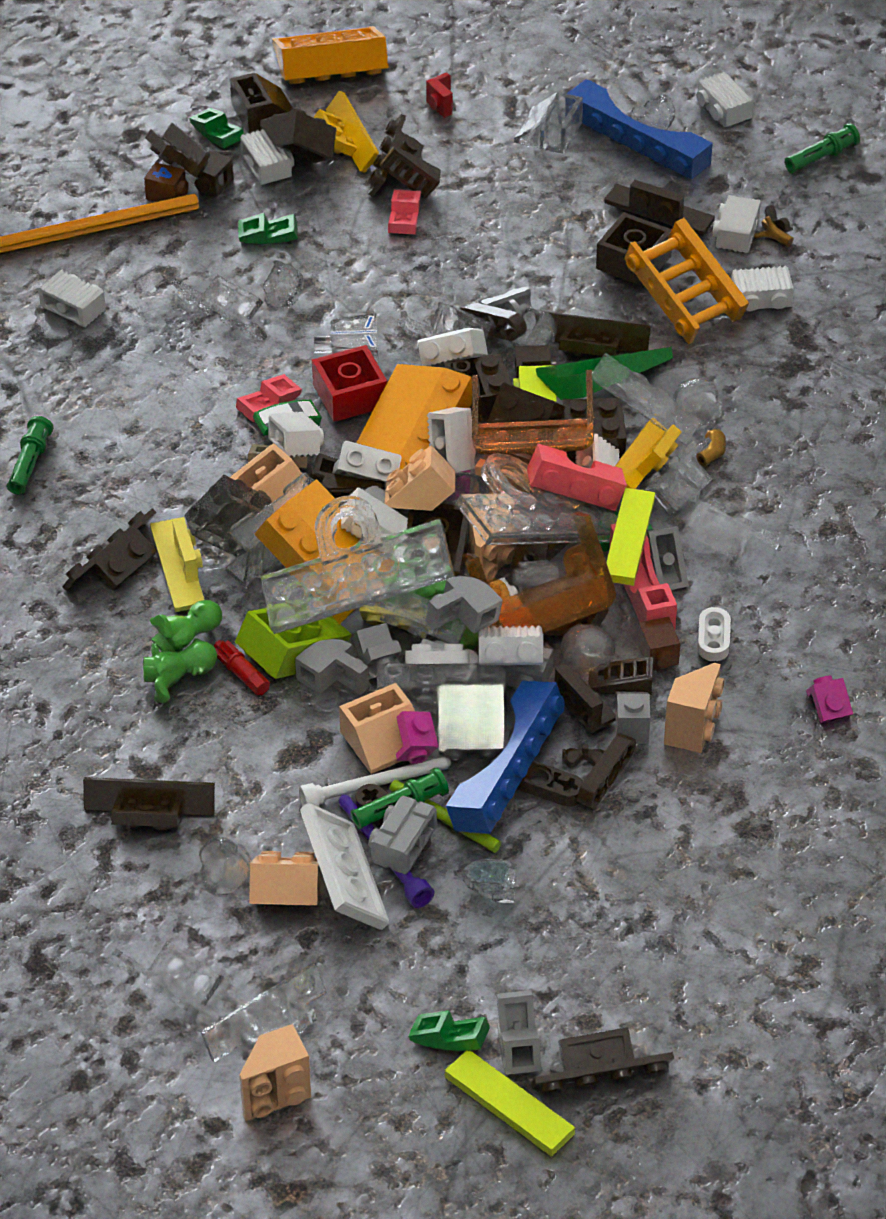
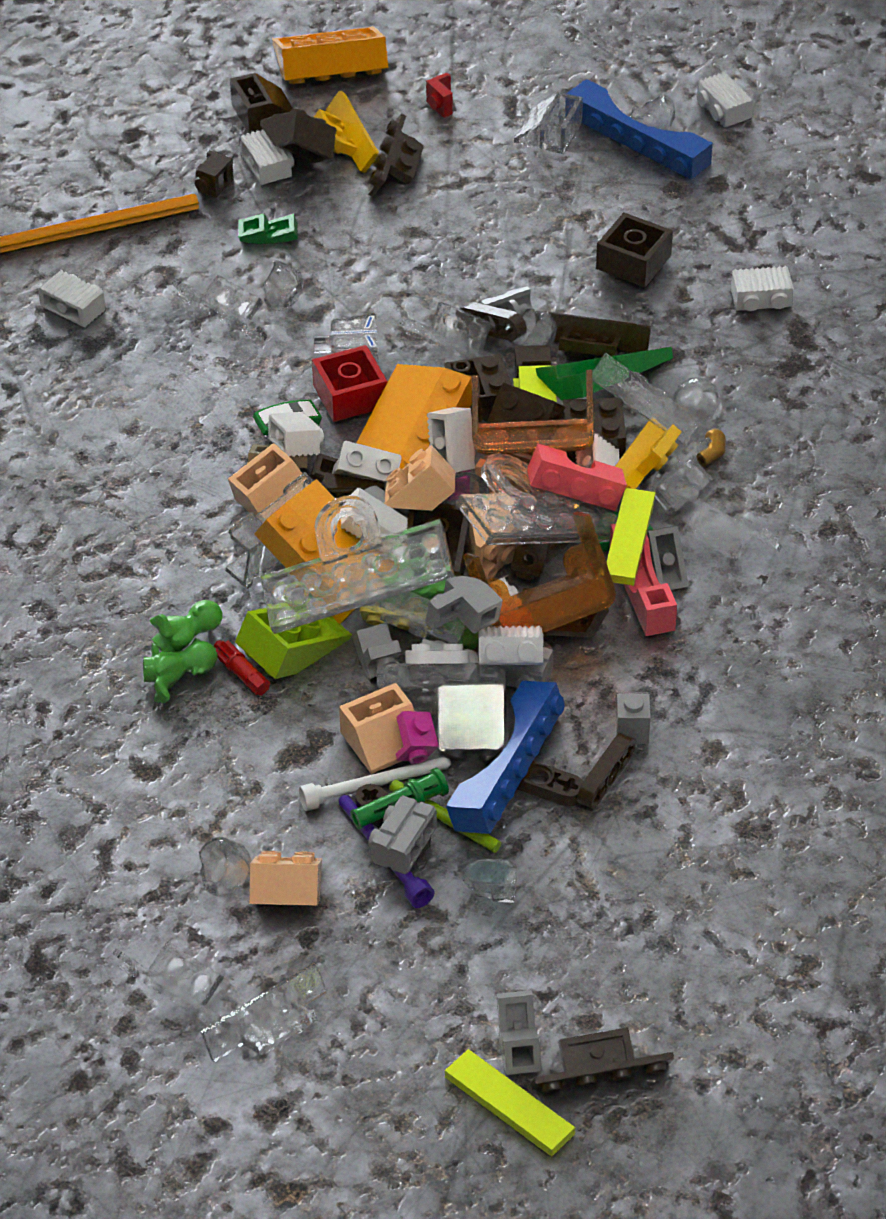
(32, 446): green pin -> none
(120, 558): dark brown bracket -> none
(148, 801): dark brown bracket -> none
(165, 182): reddish brown brick -> none
(178, 561): light yellow bracket -> none
(179, 148): dark brown bracket -> none
(214, 127): green slope -> none
(221, 508): clear smoke brick -> none
(271, 392): coral slope -> none
(275, 1074): light nougat slope -> none
(331, 661): light grey brick -> none
(344, 866): white tile -> none
(404, 212): coral slope -> none
(415, 164): dark brown slope -> none
(442, 1032): green slope -> none
(452, 347): white brick -> none
(534, 573): clear brick -> none
(574, 756): dark brown piece -> none
(582, 700): dark brown bracket -> none
(587, 648): clear hair -> none
(638, 679): dark brown slope -> none
(658, 205): dark brown bracket -> none
(660, 641): reddish brown brick -> none
(692, 707): light nougat slope -> none
(706, 267): light orange fence -> none
(714, 634): white plate -> none
(736, 223): white brick -> none
(774, 233): pearl gold bar -> none
(782, 223): dark brown piece -> none
(830, 699): dark pink bracket -> none
(831, 144): green pin -> none

